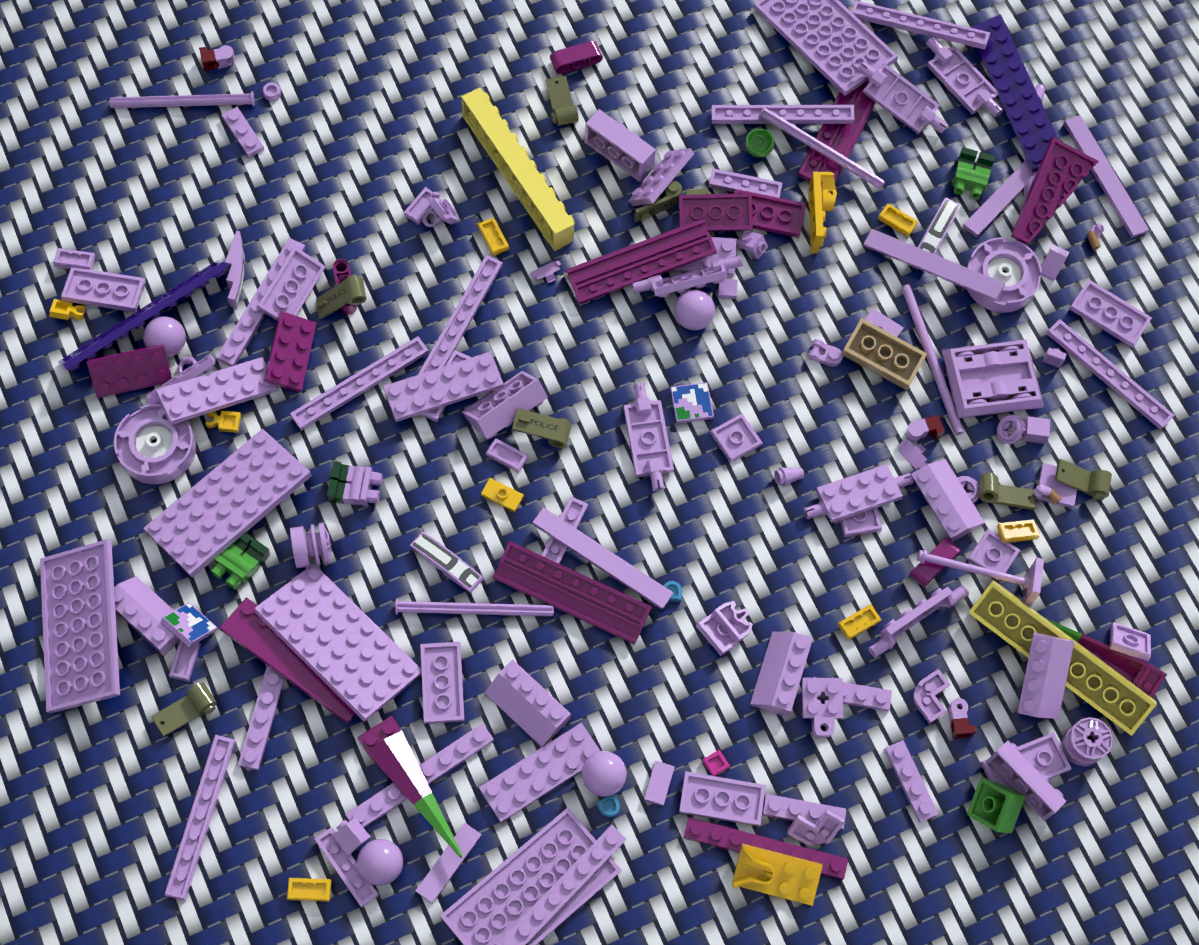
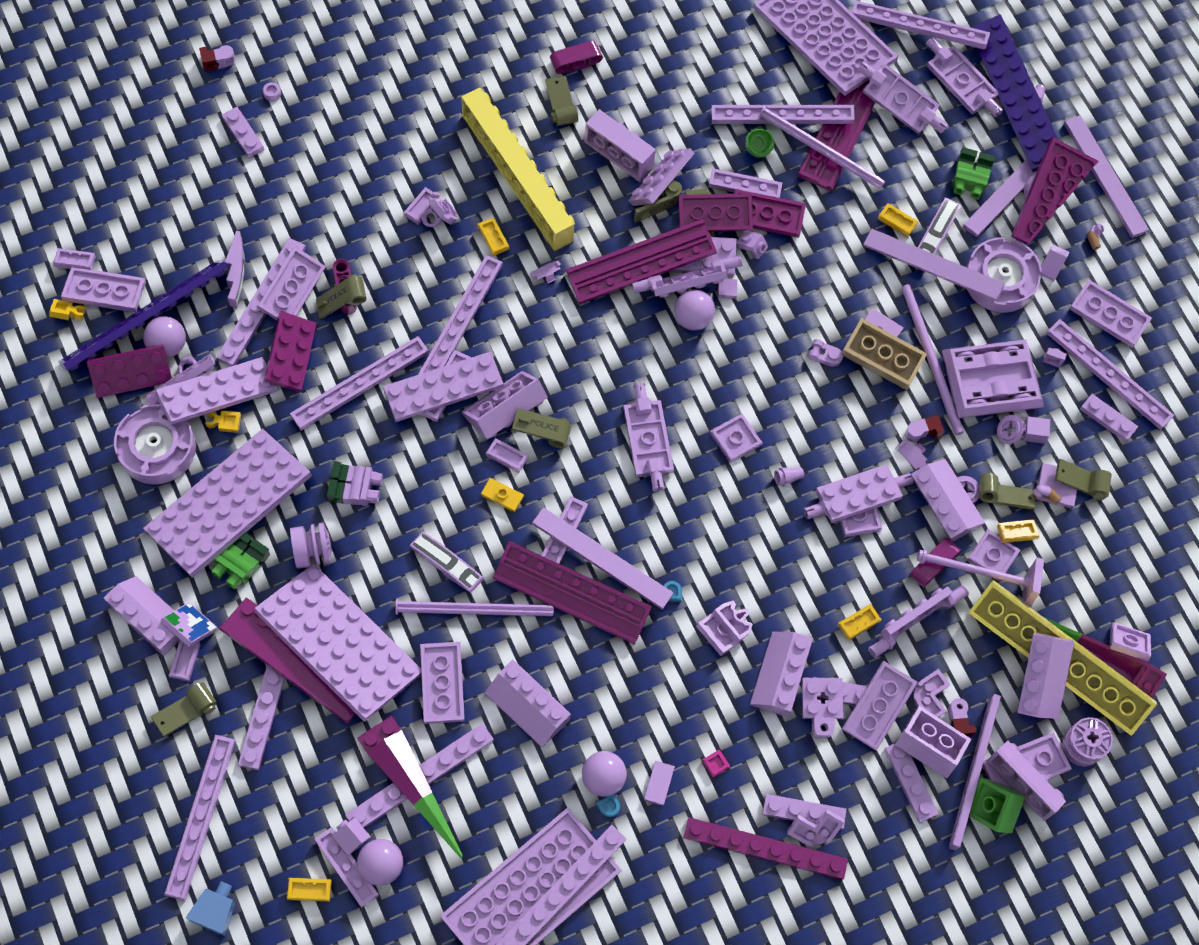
(79, 627): lavender plate -> none
(182, 100): lavender axle -> none
(213, 909): none -> medium blue torso
(448, 864): lavender tile -> none
(539, 773): lavender plate -> none
(691, 402): tile -> none
(722, 799): lavender plate -> none
(777, 874): yellow plate -> none
(819, 202): yellow plate -> none
(879, 705): none -> lavender tile
(933, 742): none -> lavender brick
(974, 772): none -> lavender tile
(1108, 417): none -> lavender plate

